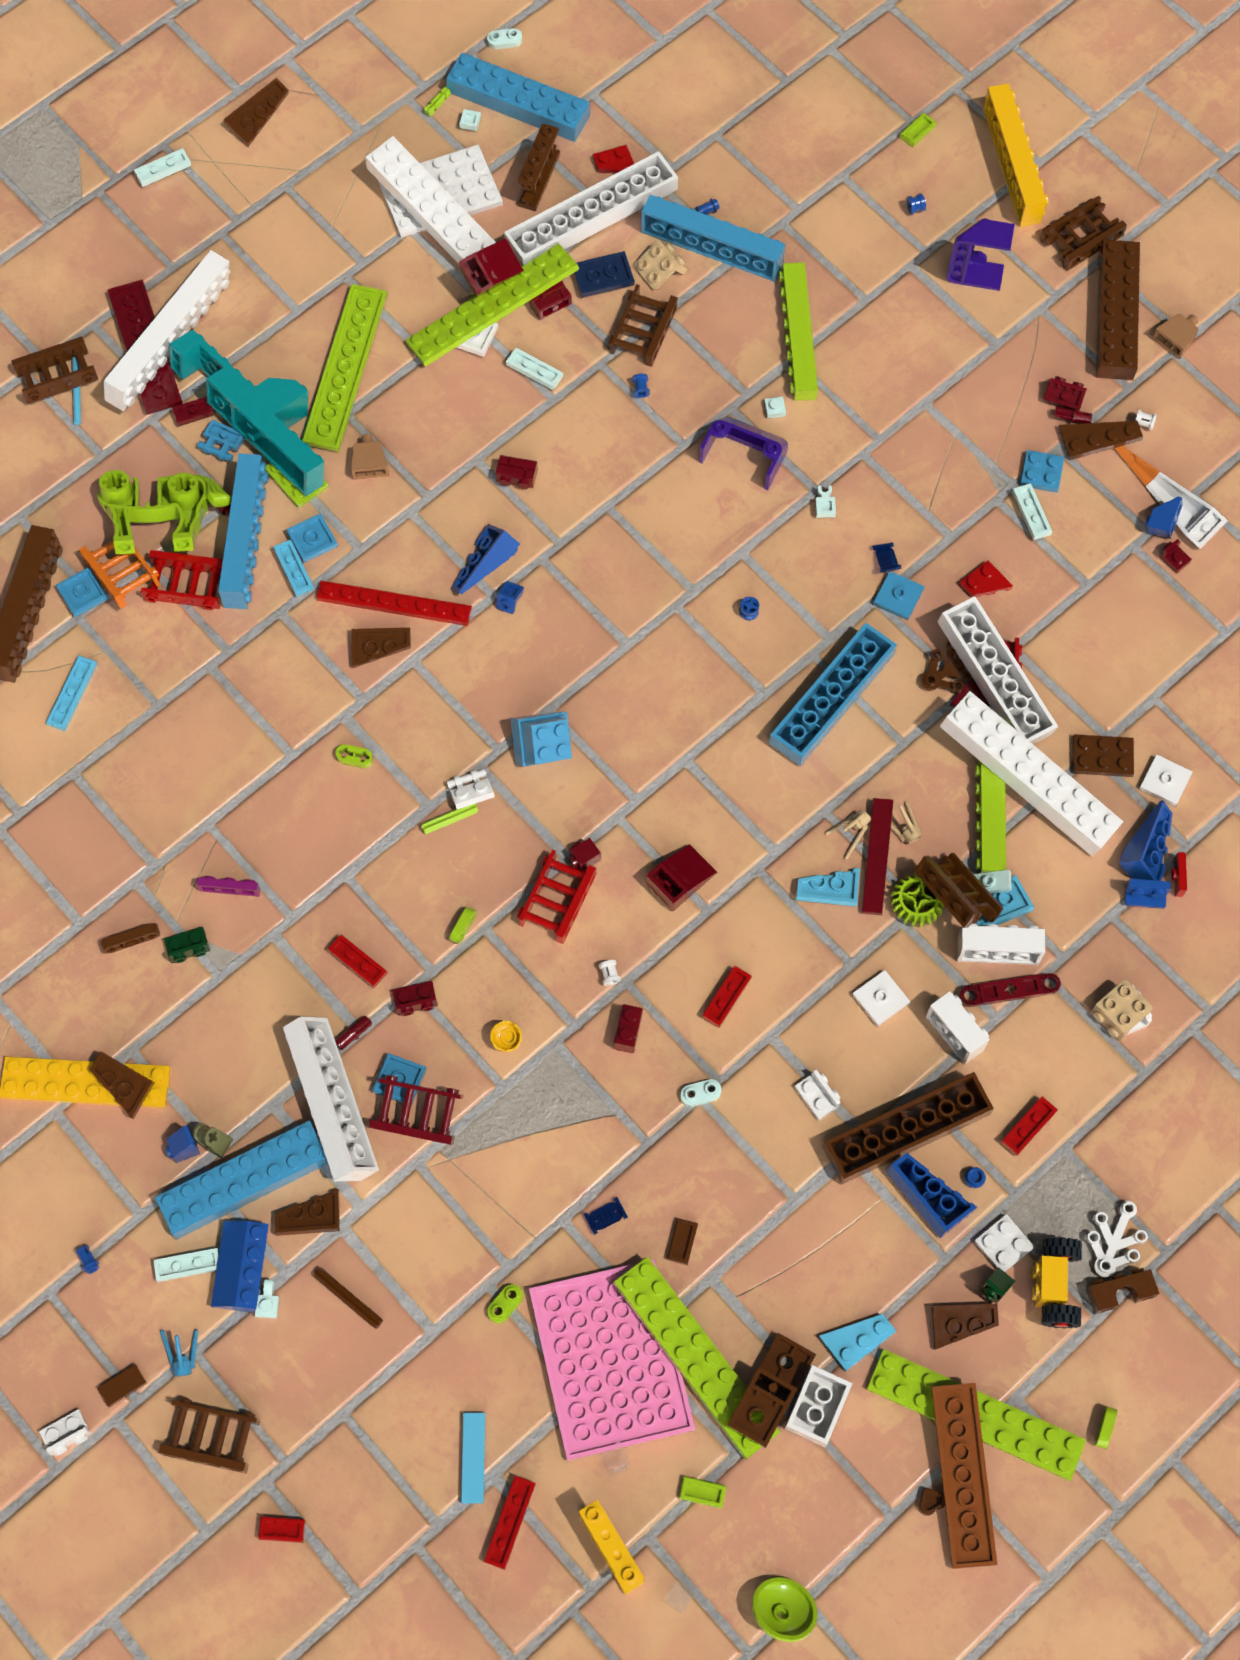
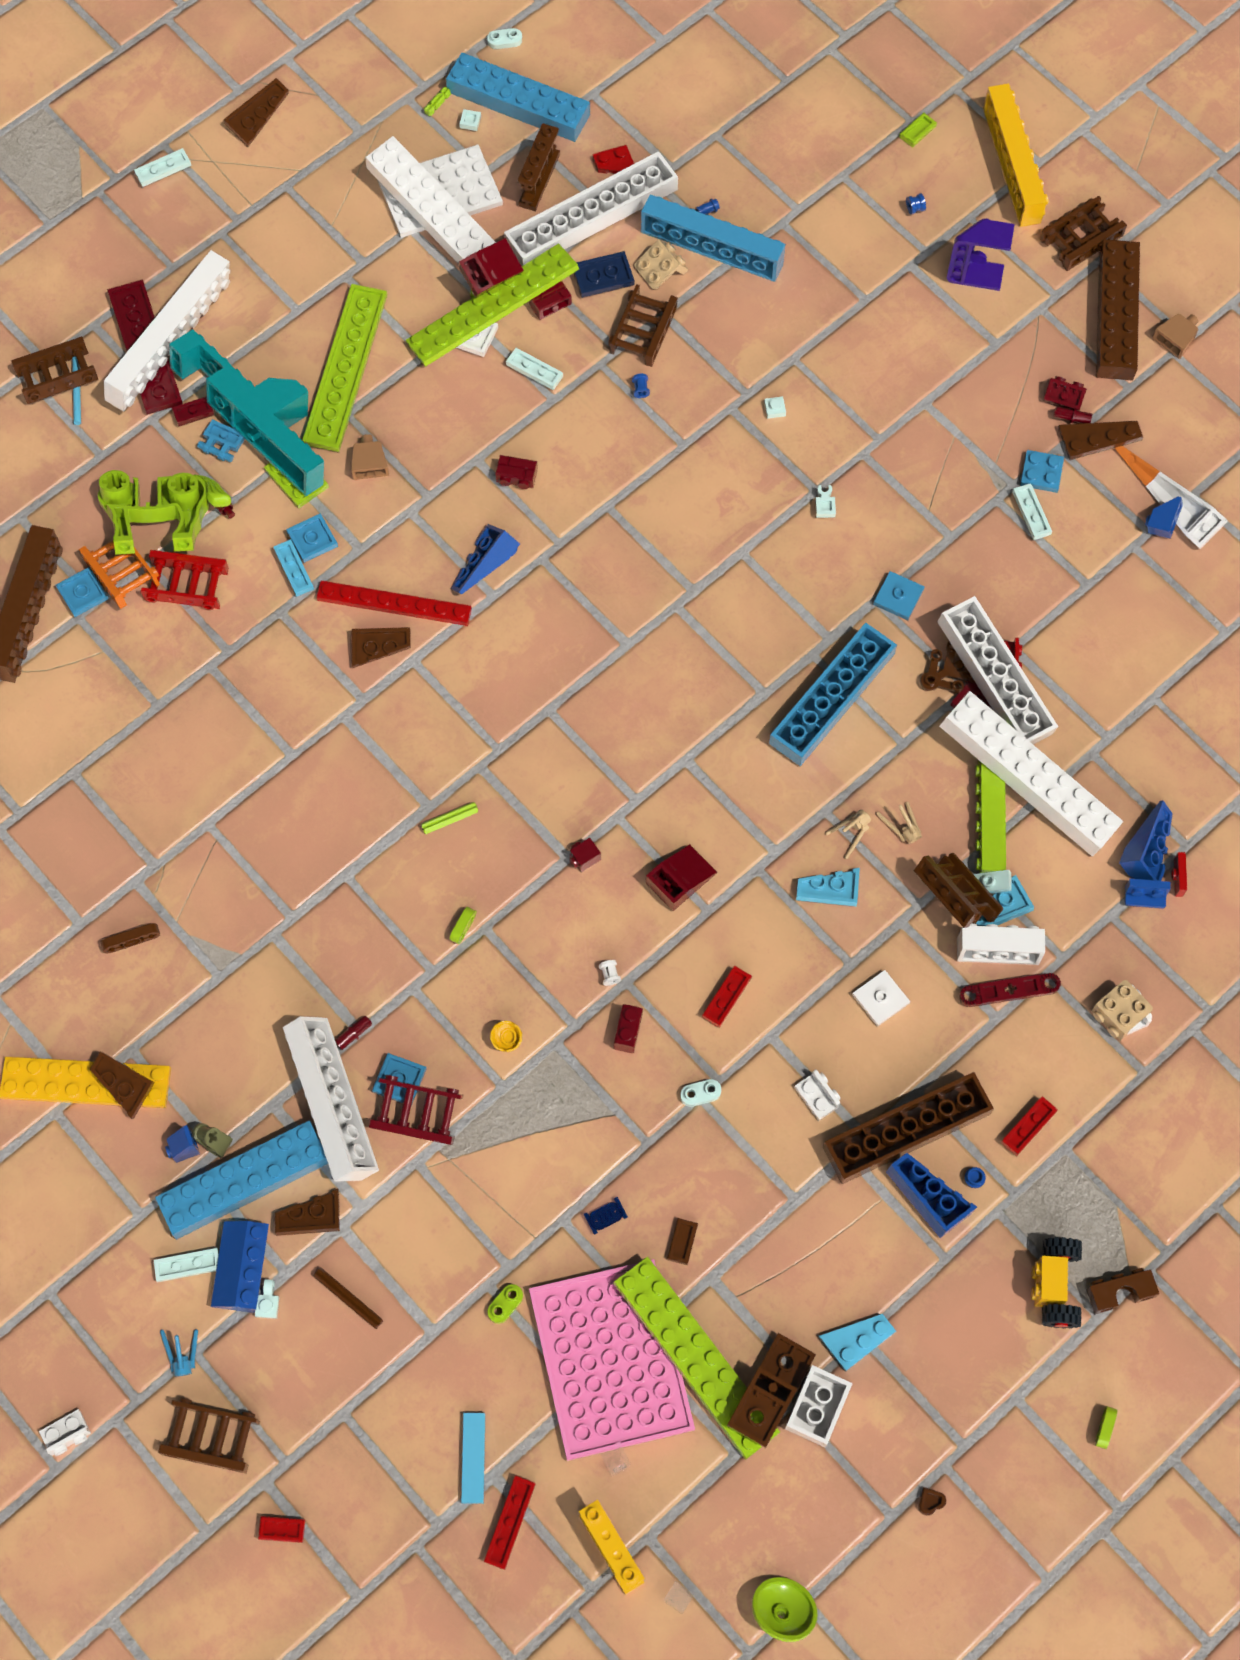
(71, 693): medium azure tile -> none
(87, 1259): blue pin -> none
(122, 1385): reddish brown tile -> none
(187, 945): dark green bracket -> none
(228, 886): magenta plate -> none
(243, 531): dark azure brick -> none
(355, 753): lime beam -> none
(357, 961): red plate -> none
(415, 998): dark red bracket -> none
(471, 793): white plate -> none
(509, 596): blue bracket -> none
(541, 738): dark azure piece -> none
(569, 912): red fence -> none
(702, 1492): lime tile -> none
(749, 603): blue wheel -> none
(772, 446): dark purple windscreen -> none
(799, 331): lime brick -> none
(877, 856): dark red tile -> none
(886, 557): clear blue piece -> none
(910, 899): lime gear -> none
(957, 1027): white brick -> none
(958, 1322): reddish brown wing -> none
(964, 1476): dark orange plate -> none
(984, 581): red wing -> none
(996, 1286): dark green slope -> none
(1001, 1424): lime plate -> none
(1004, 1244): white plate -> none
(1103, 755): reddish brown plate -> none
(1114, 1241): white plant -> none
(1150, 417): white bush -> none
(1165, 780): white plate -> none
(1175, 556): dark red bracket -> none

